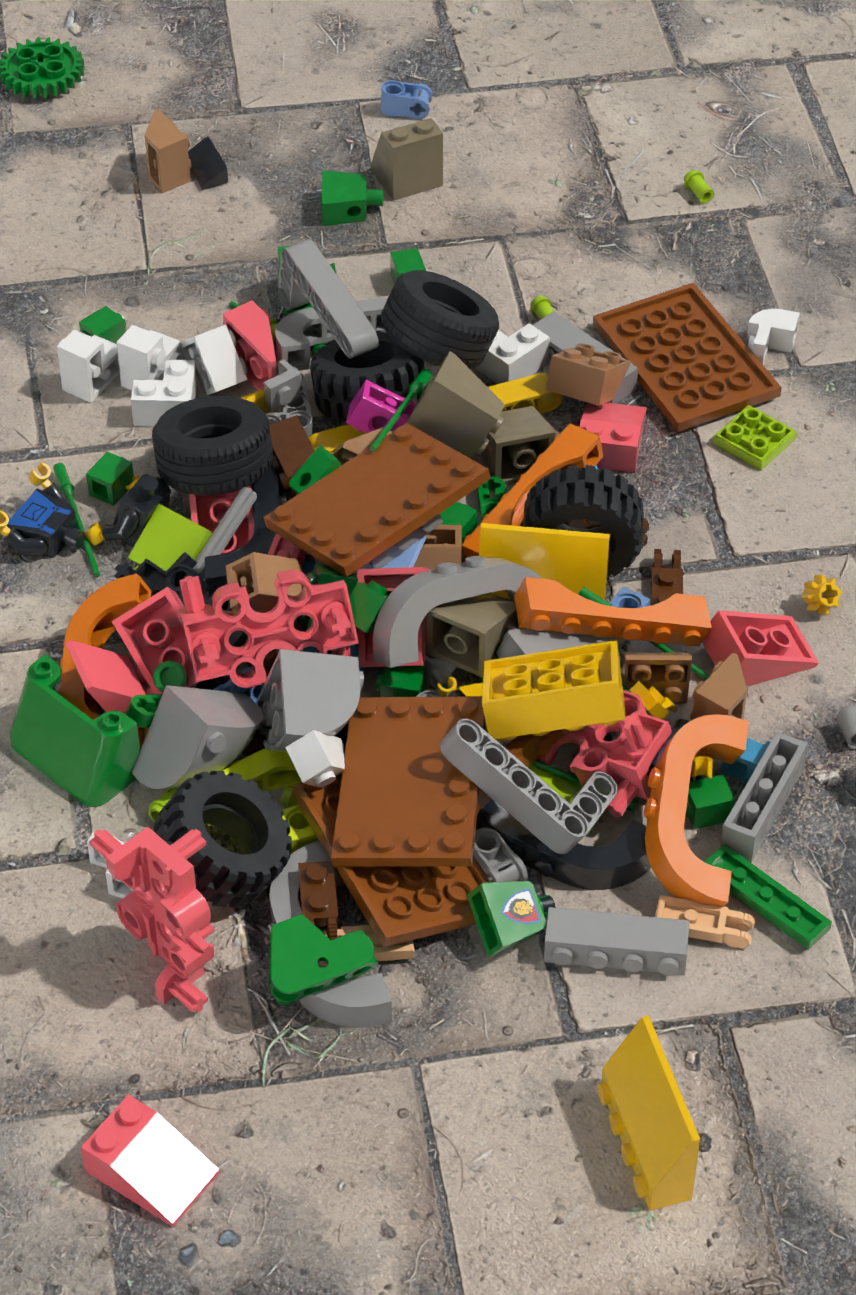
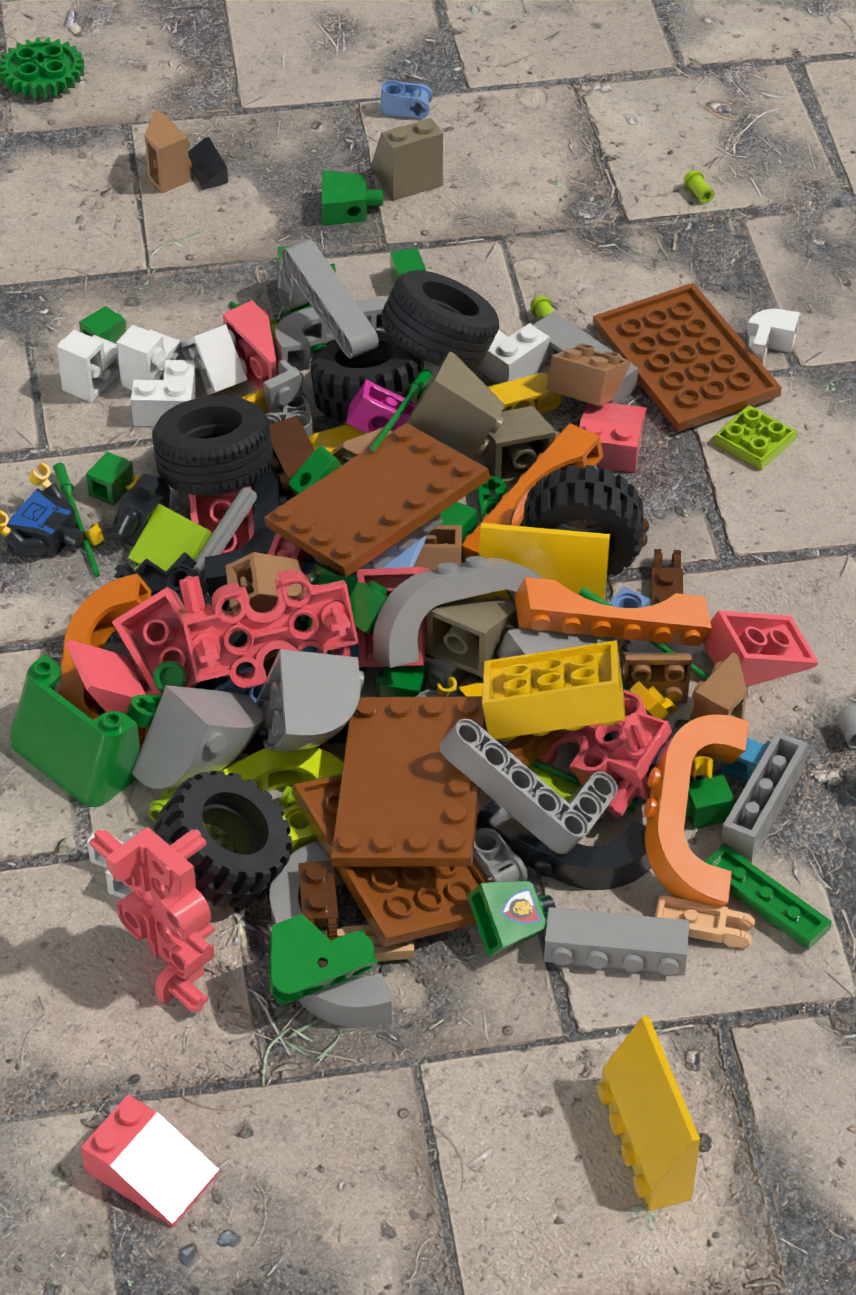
(317, 758): white slope -> none
(829, 591): yellow gear -> none

